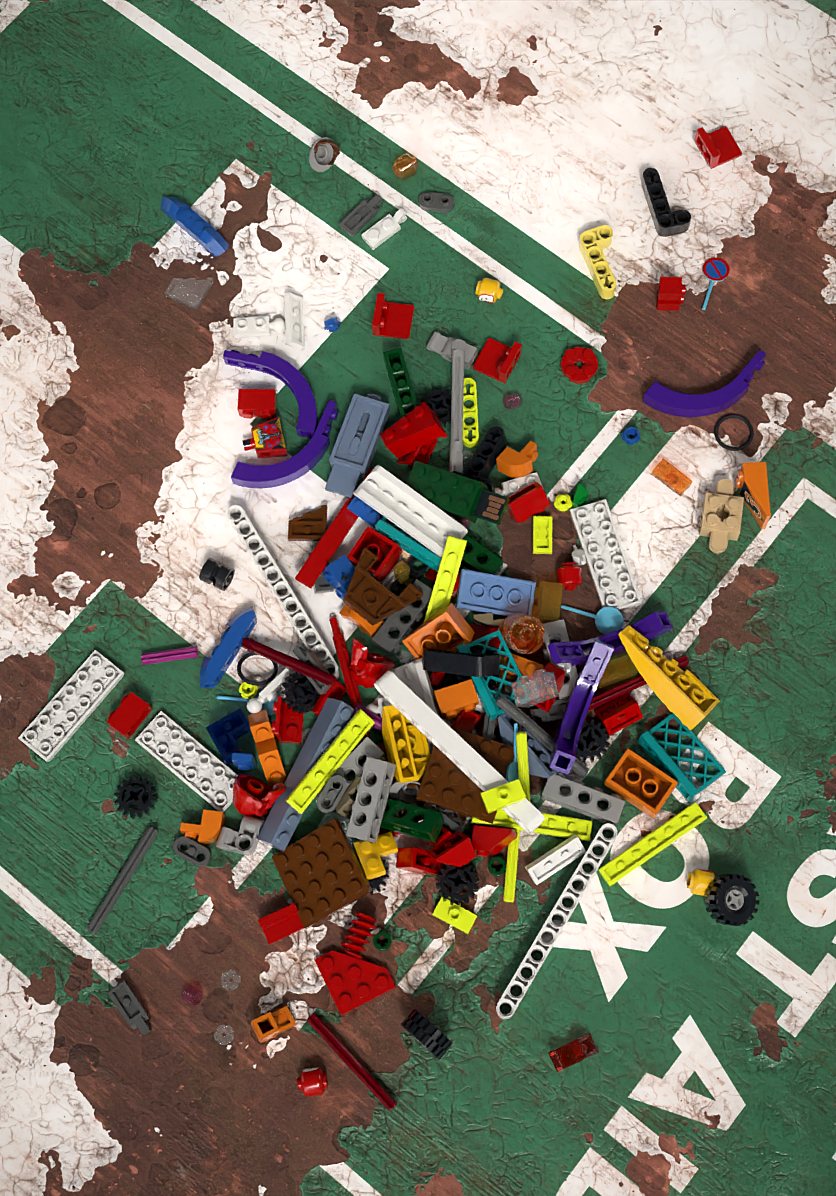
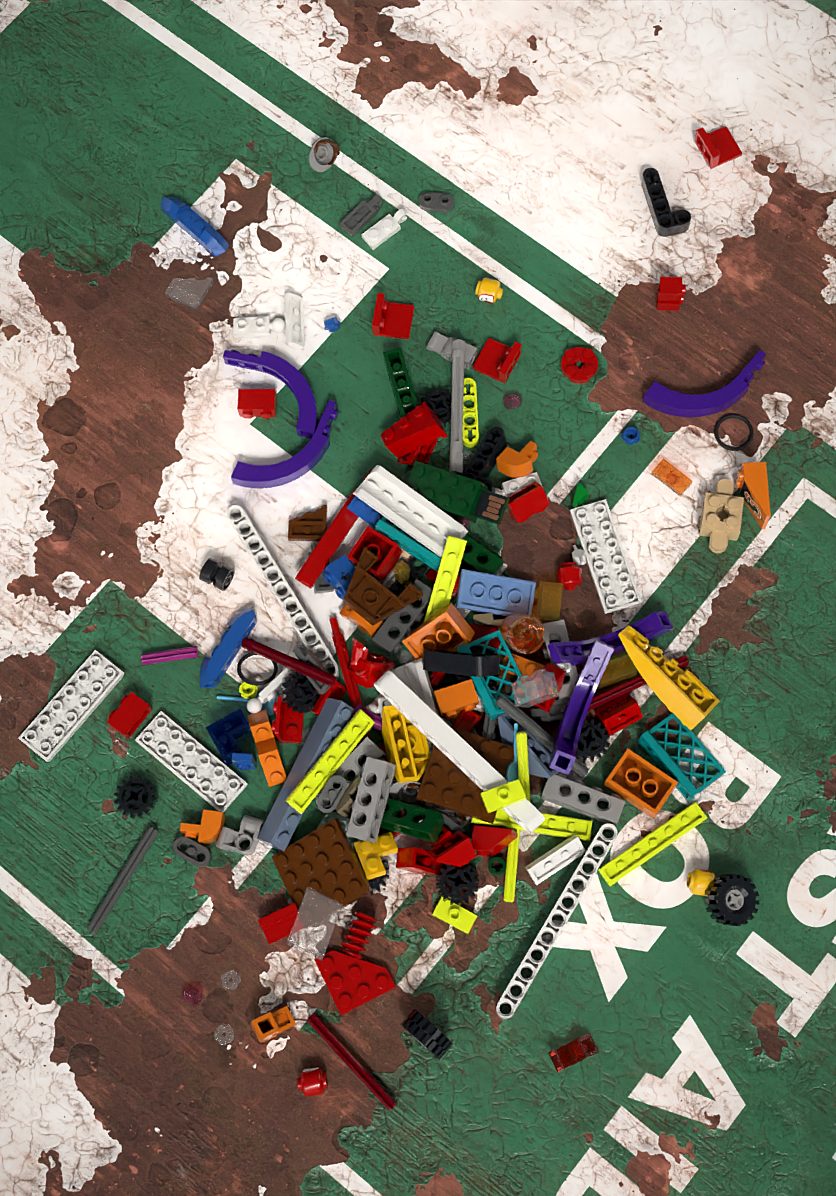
(130, 1007): dark grey hinge -> none
(254, 796): red head -> none
(267, 440): torso -> none
(314, 923): none -> clear piece
(357, 443): sand blue piece -> none
(386, 936): dark green bush -> none
(405, 166): clear orange head -> none
(542, 534): neon yellow plate -> none
(558, 502): neon yellow plate -> none
(599, 264): light yellow beam -> none
(606, 620): medium azure piece -> none
(716, 271): piece -> none

